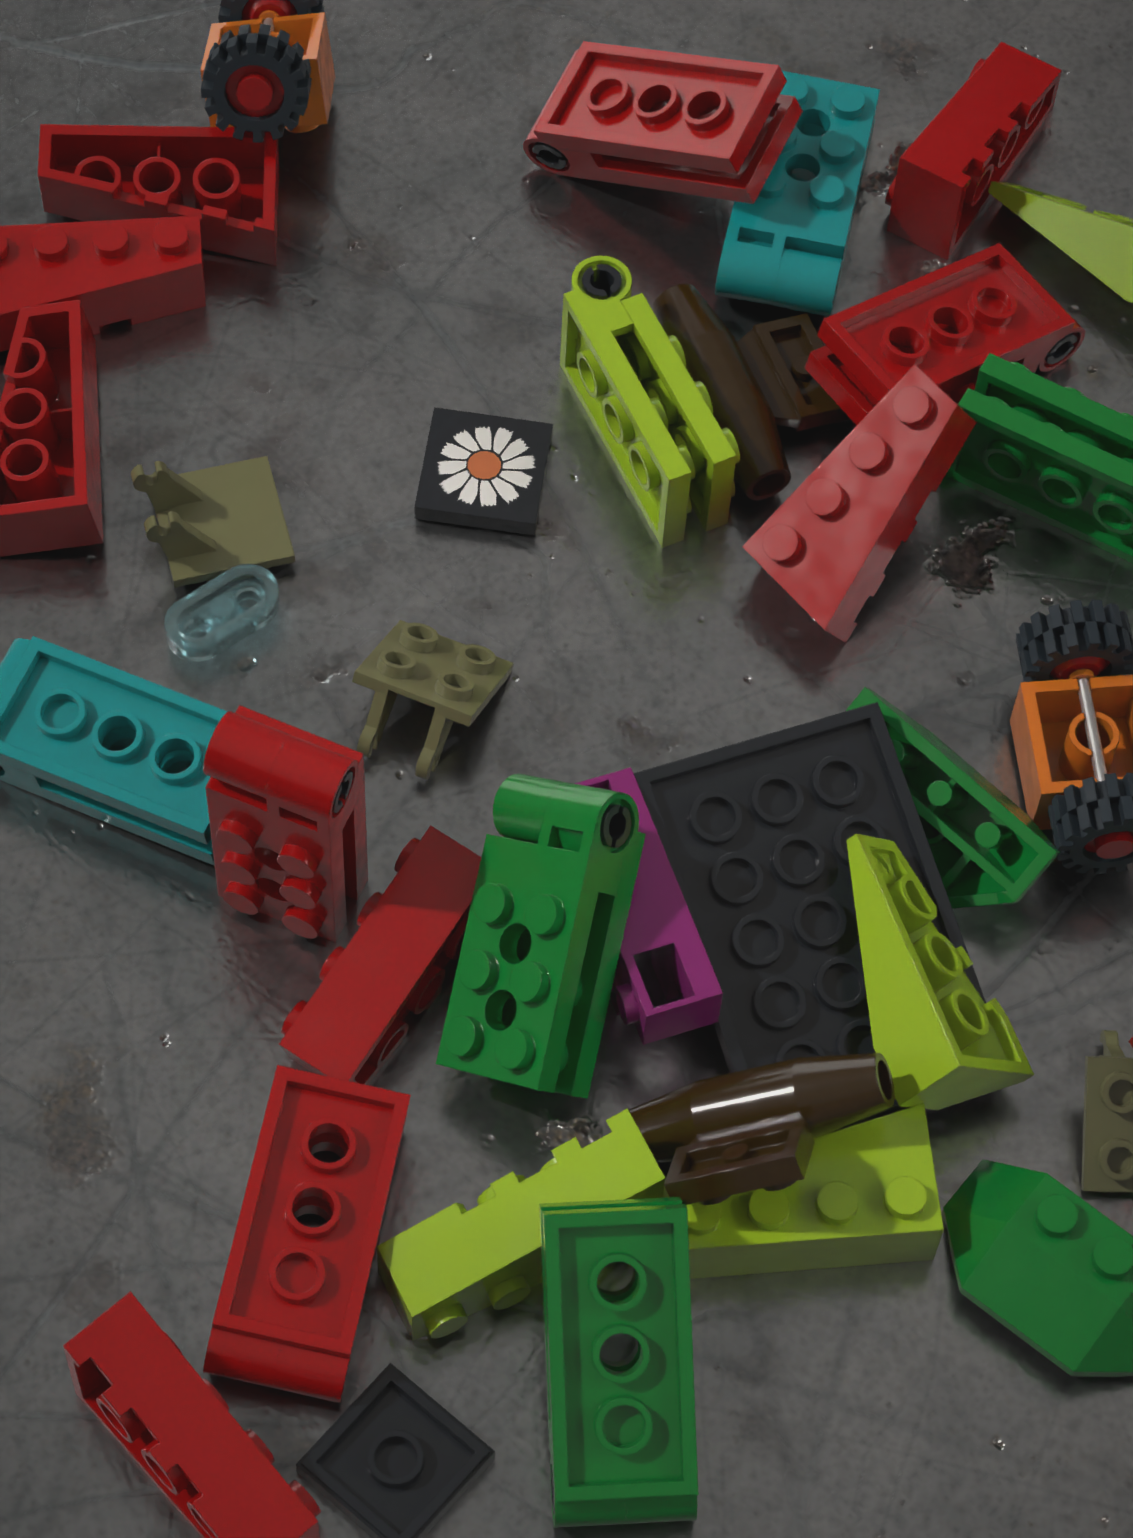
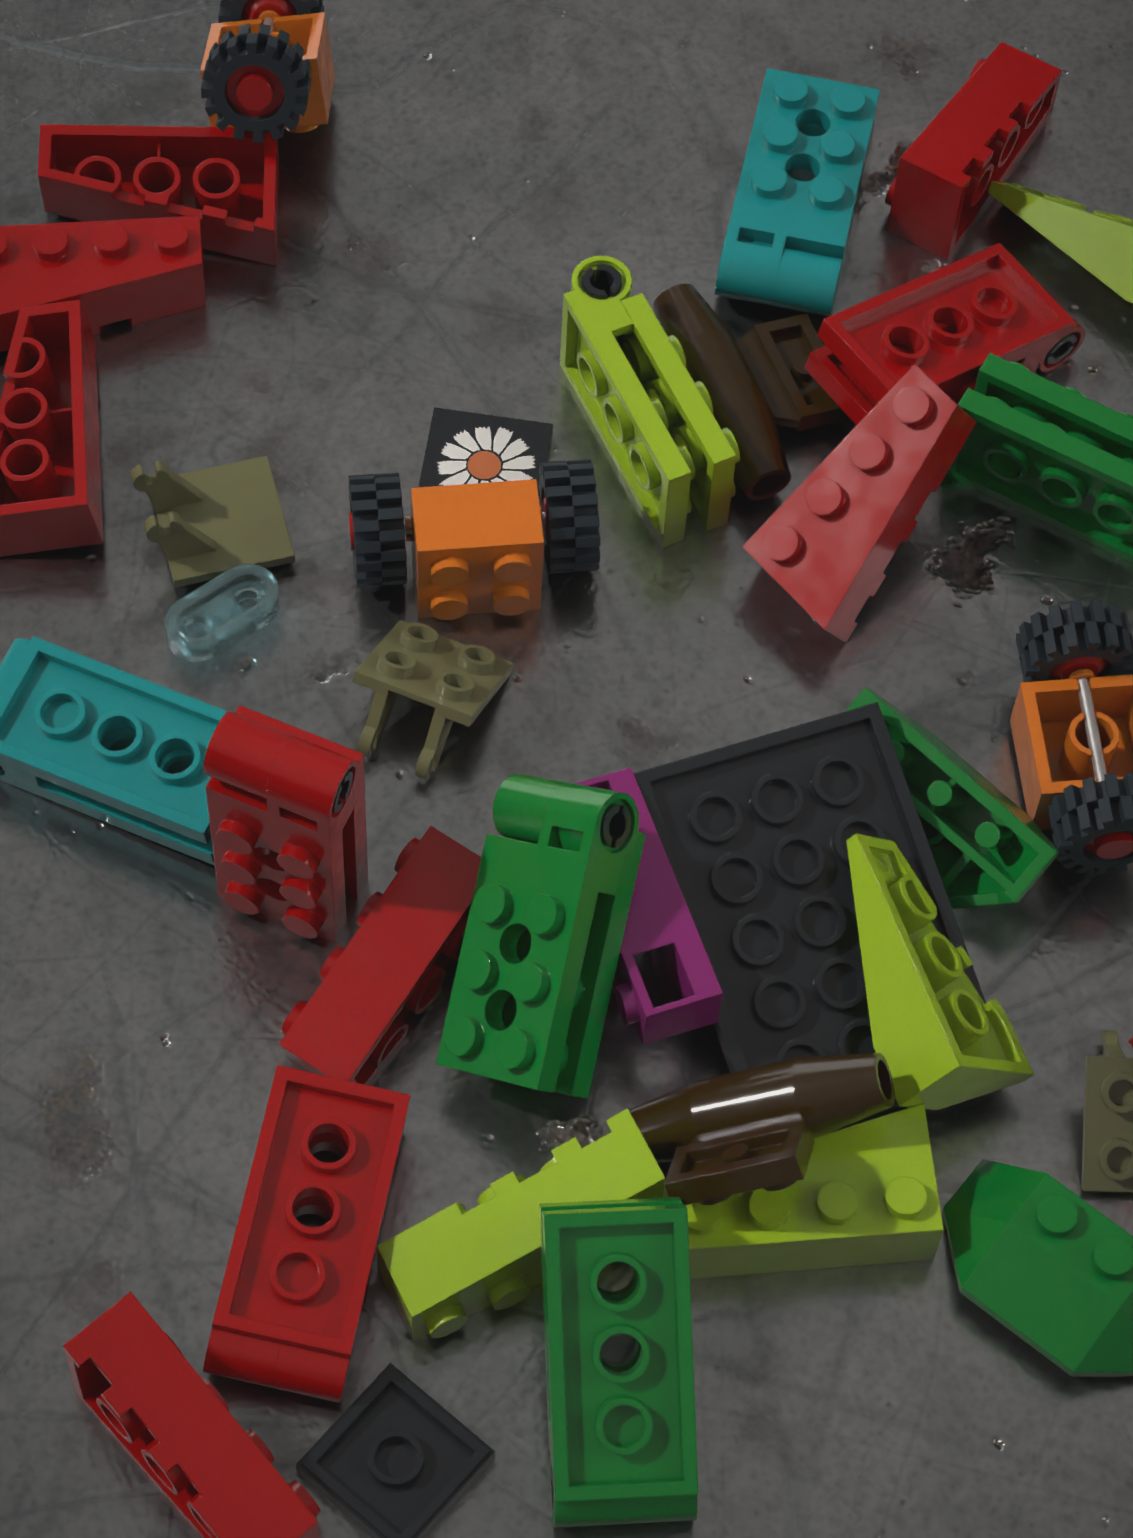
(476, 542): none -> brick
(665, 121): red hinge -> none

